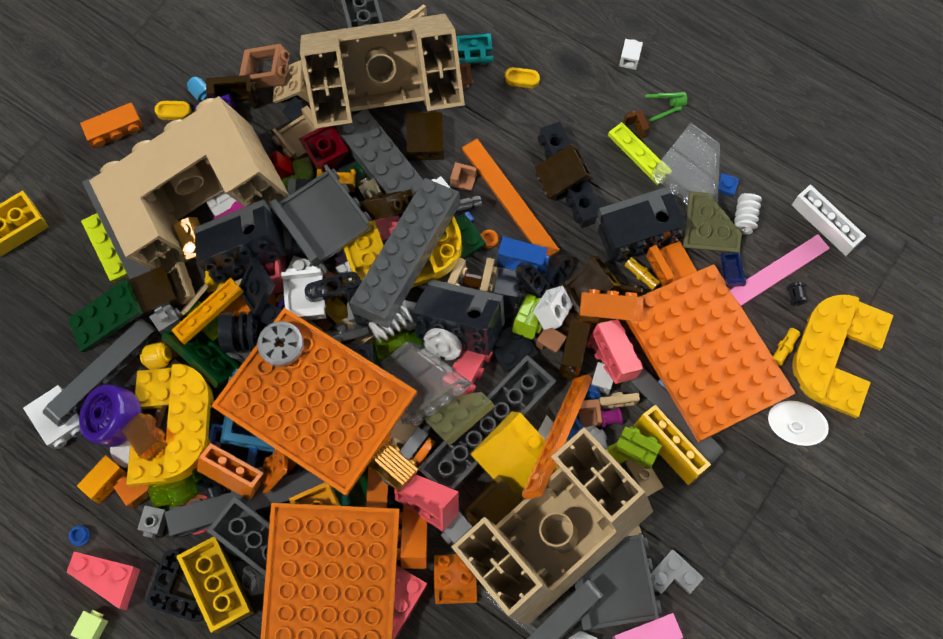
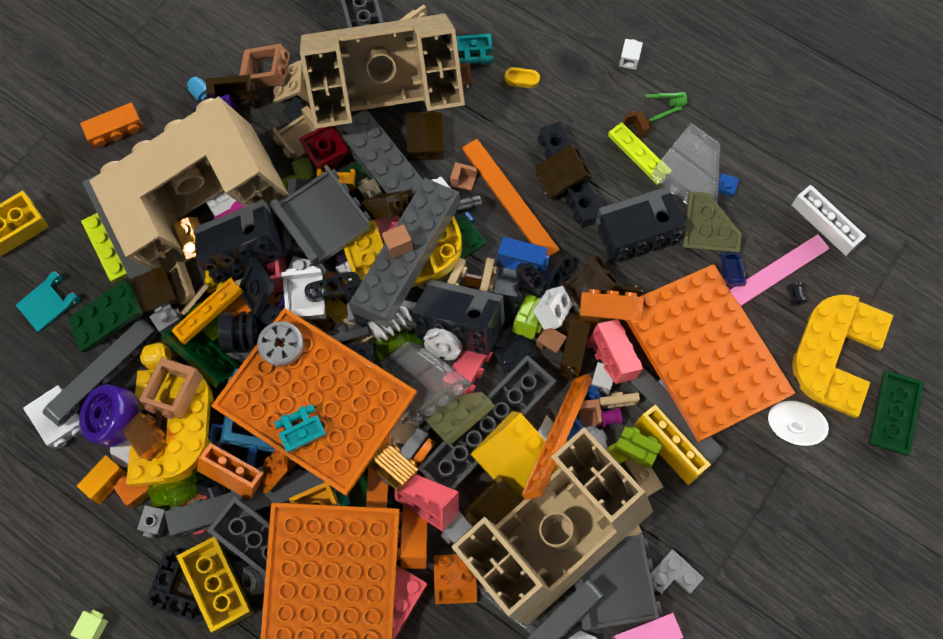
(45, 304): none -> teal flag
(79, 535): blue plate -> none
(107, 578): coral wedge -> none
(172, 110): yellow tile -> none
(185, 395): none -> nougat window
(281, 164): red brick -> none
(302, 433): none -> teal plate
(397, 241): none -> nougat panel
(490, 238): orange tile -> none
(642, 273): yellow pin -> none
(670, 262): orange bracket -> none
(747, 213): white piece -> none
(786, 346): yellow pin -> none
(896, 413): none -> dark green plate

